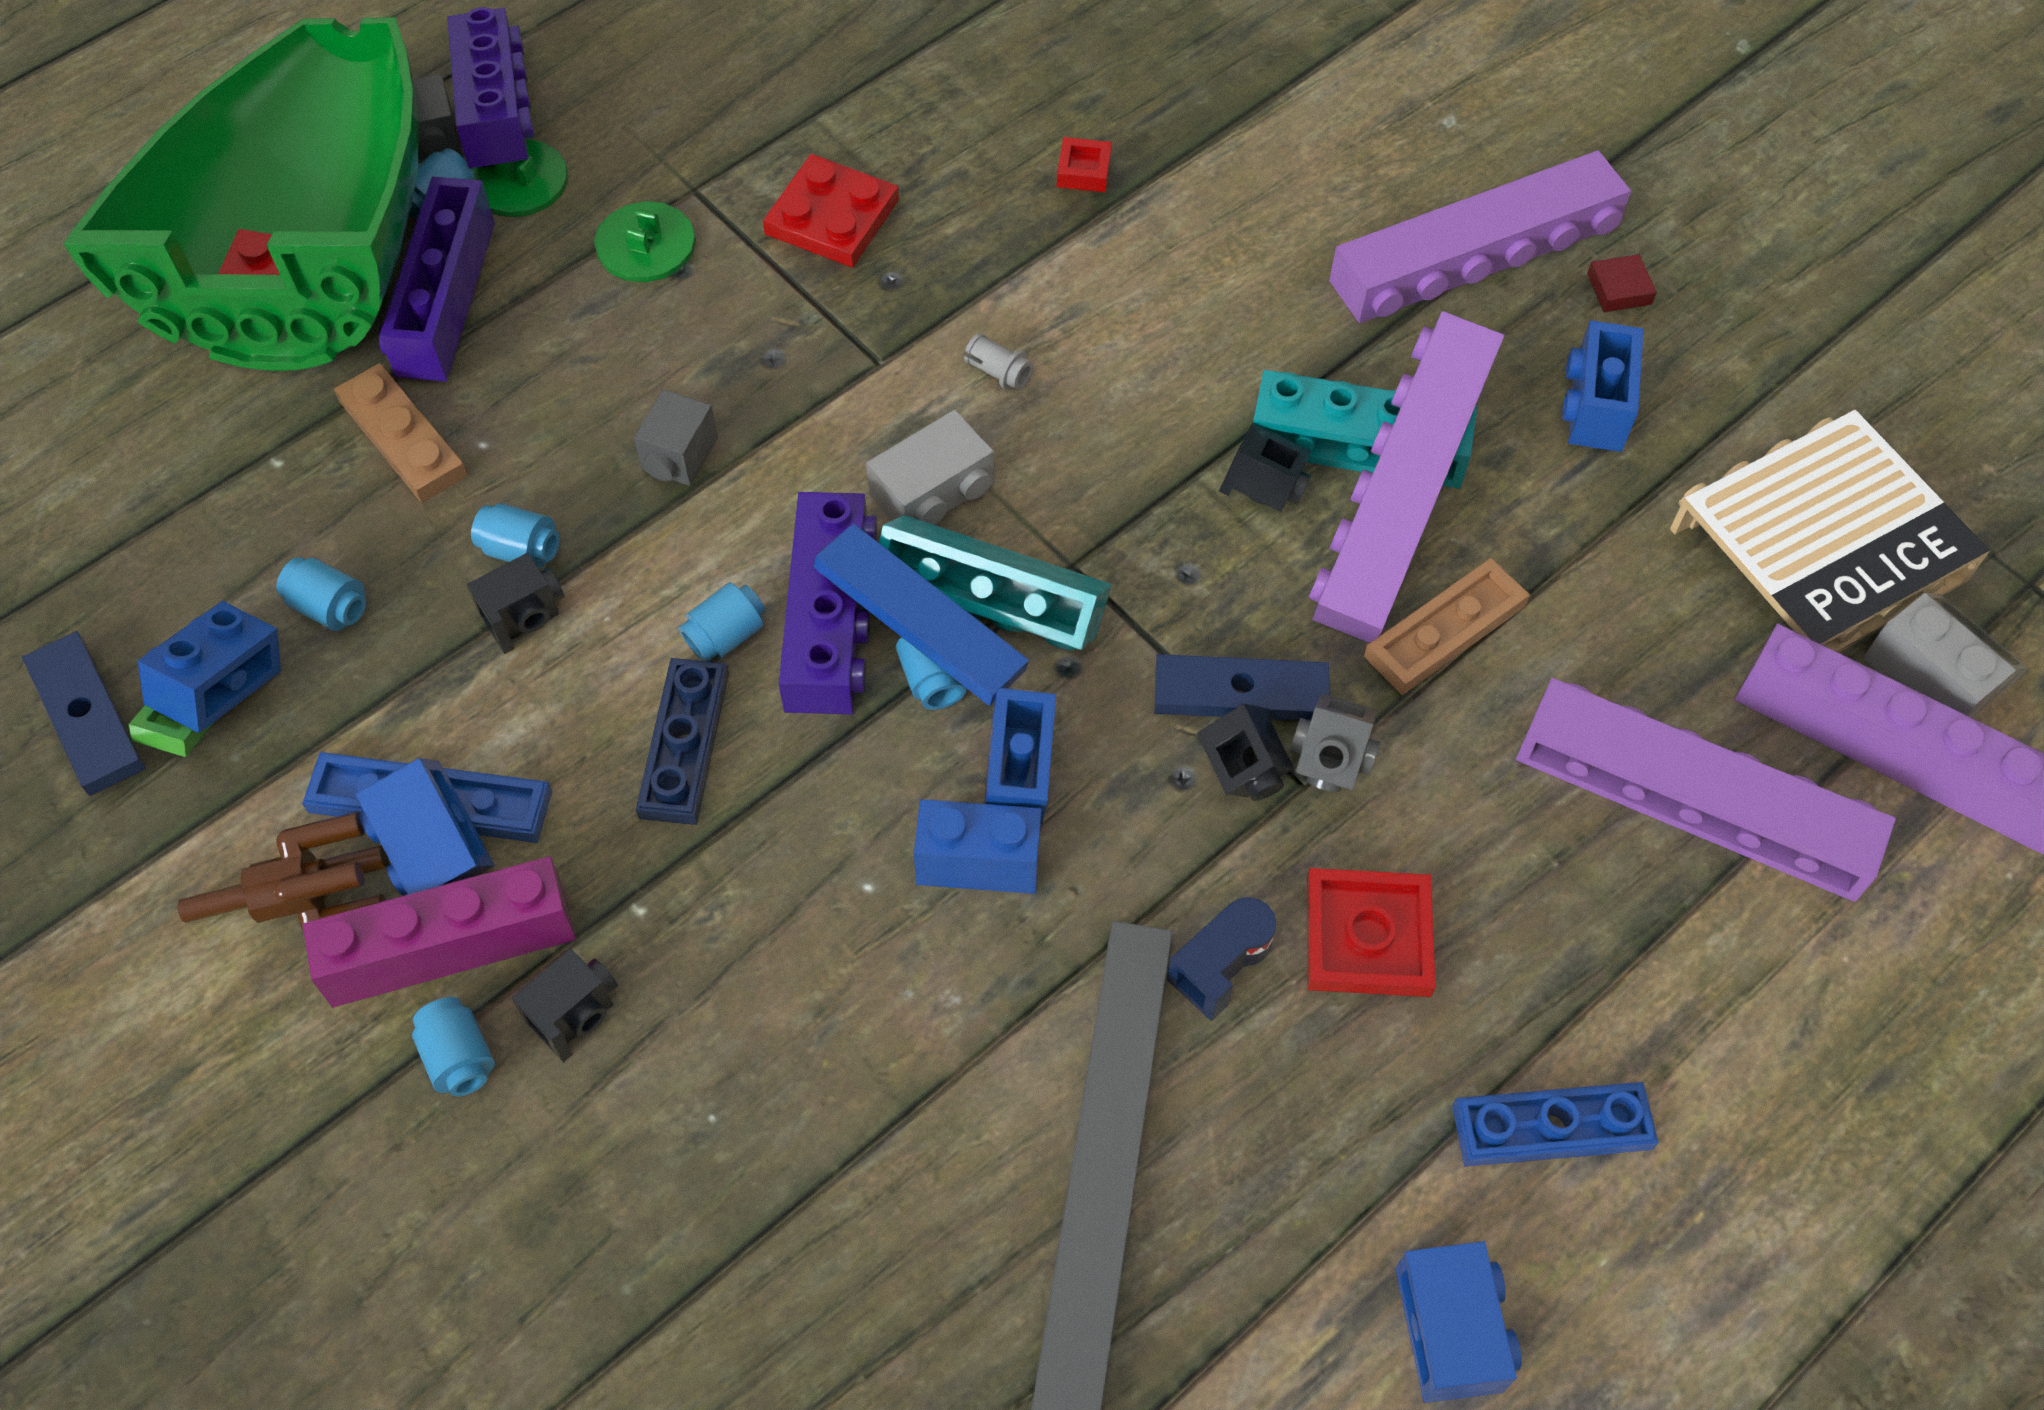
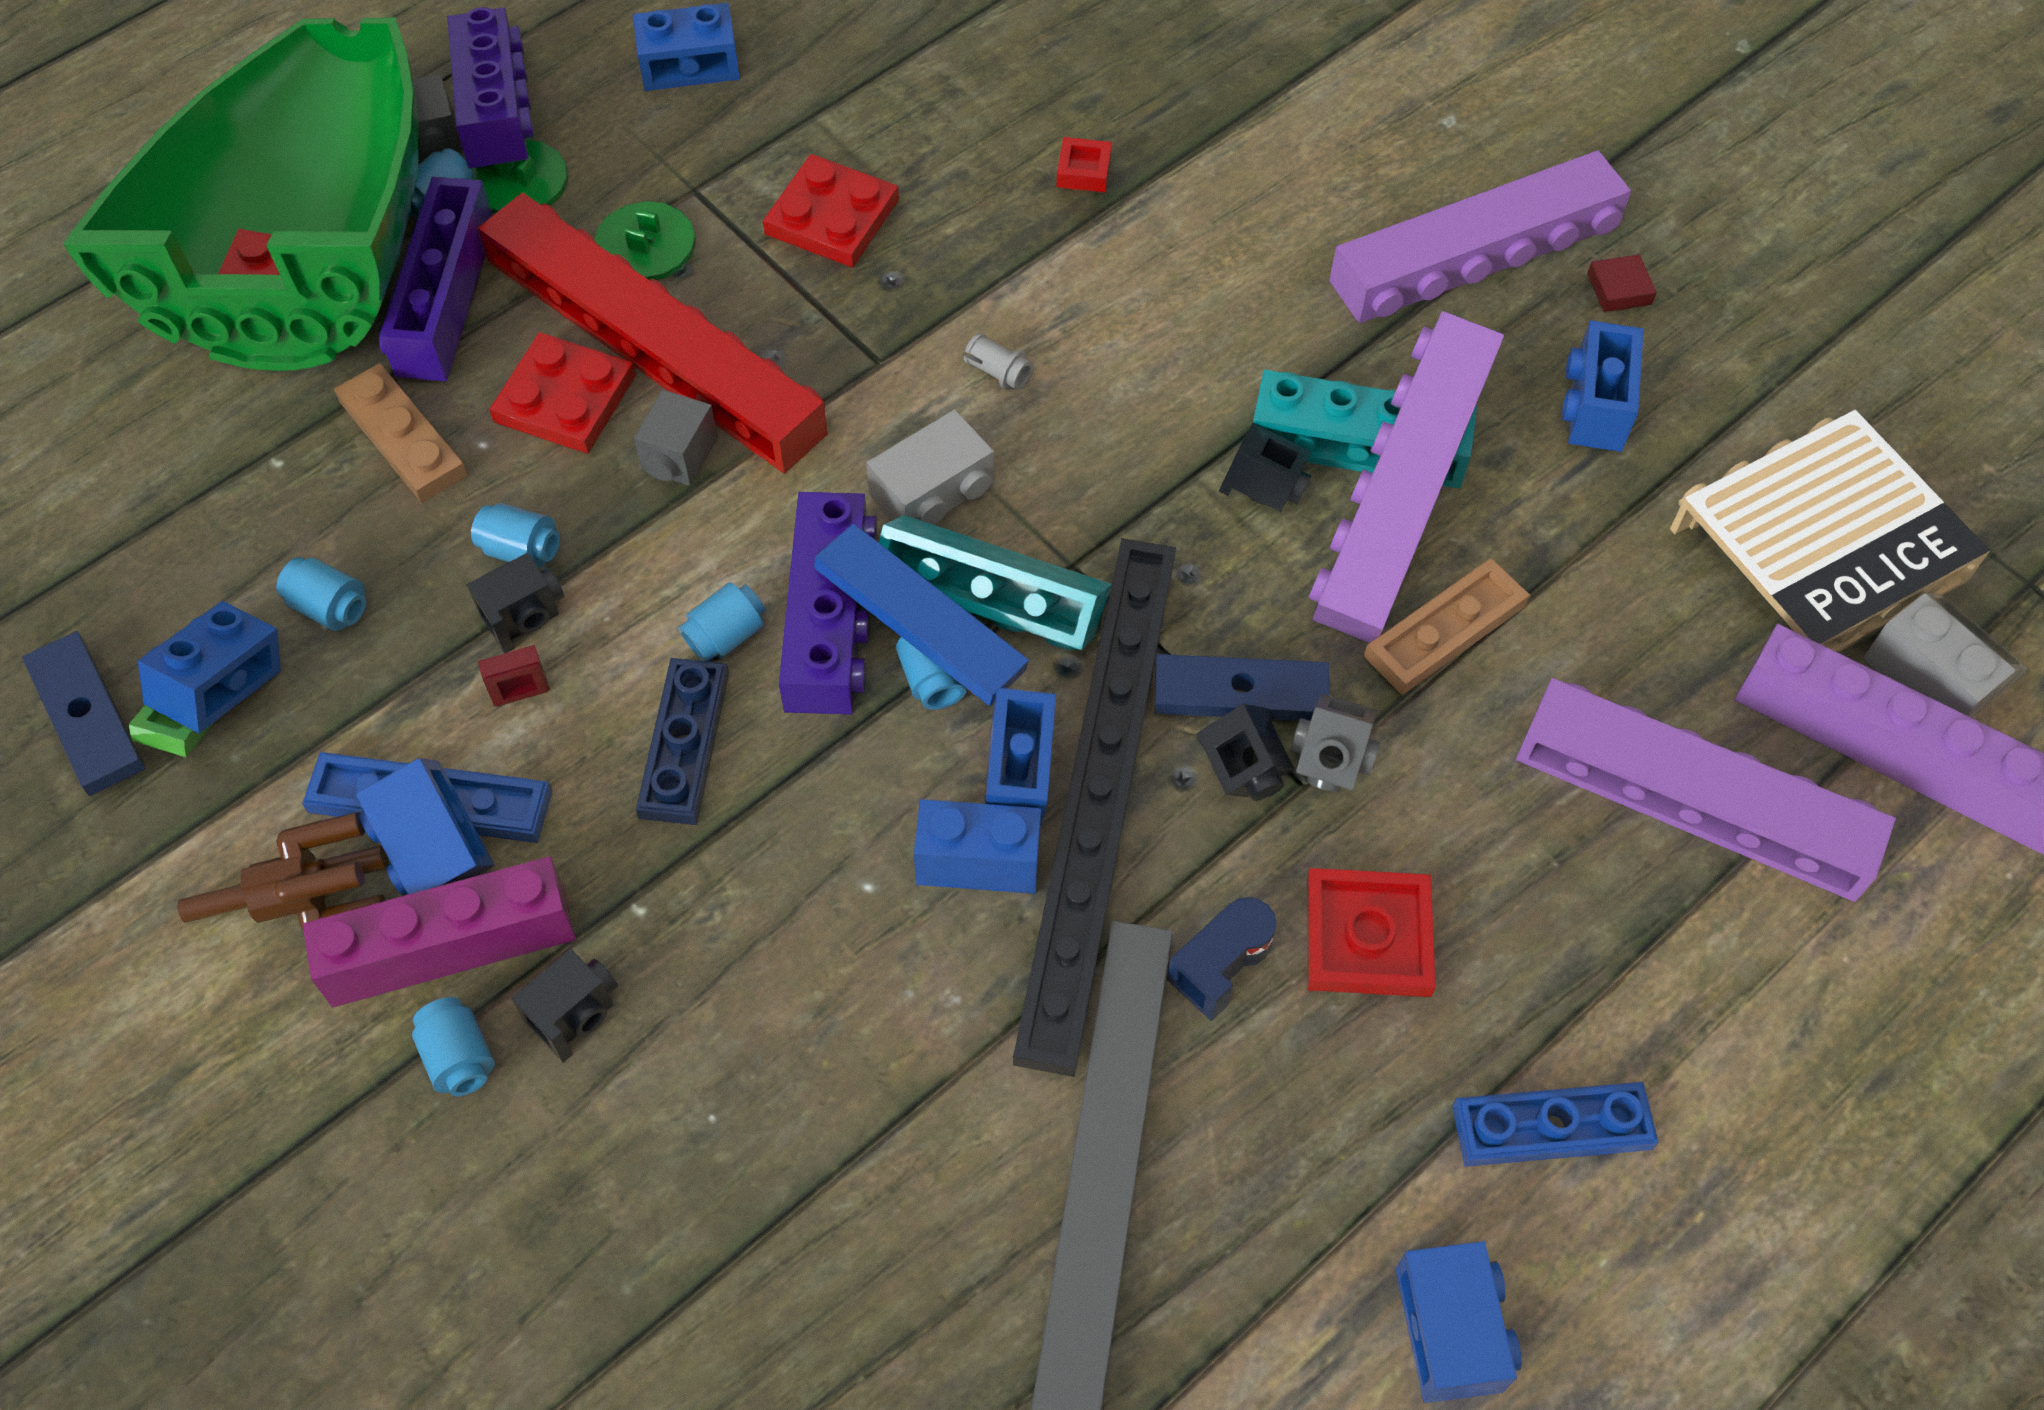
(514, 676): none -> dark red tile
(563, 392): none -> red plate
(655, 331): none -> red brick
(686, 46): none -> blue brick
(1094, 812): none -> black plate

